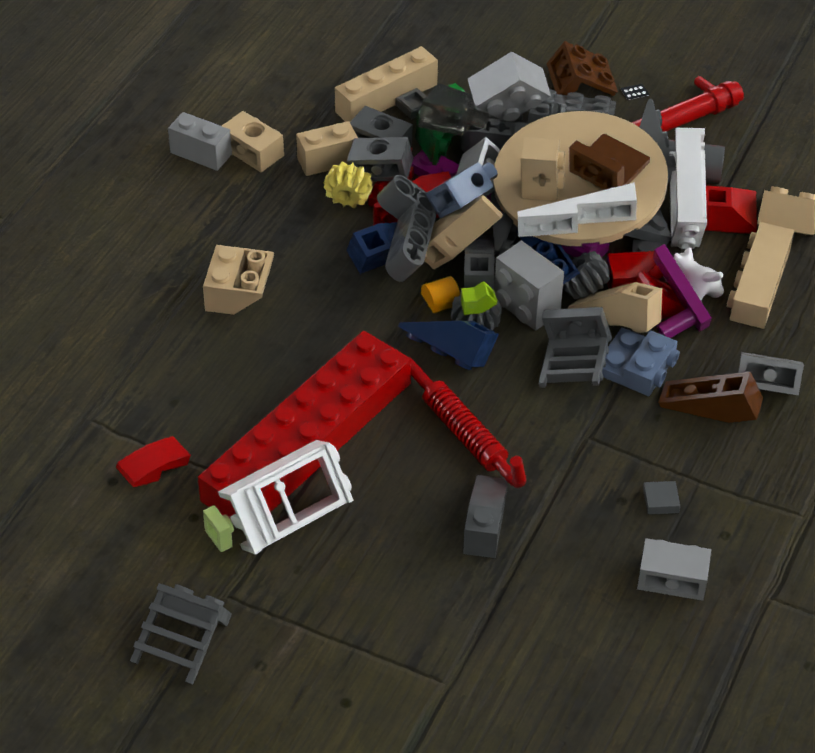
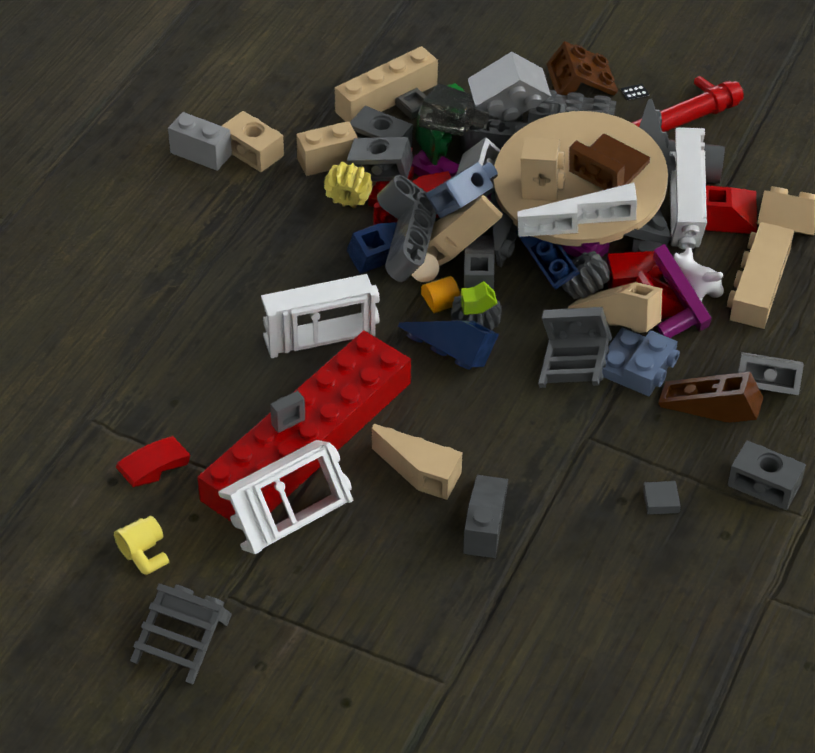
(139, 537): none -> light yellow piece
(218, 528): yellowish green plate -> none
(235, 278): tan slope -> none
(284, 307): none -> white door
(287, 411): none -> dark grey plate
(421, 462): none -> tan slope
(427, 270): none -> tan tile
(469, 428): red piece -> none
(527, 284): light grey piece -> none
(674, 569): light grey brick -> none
(766, 475): none -> dark grey brick

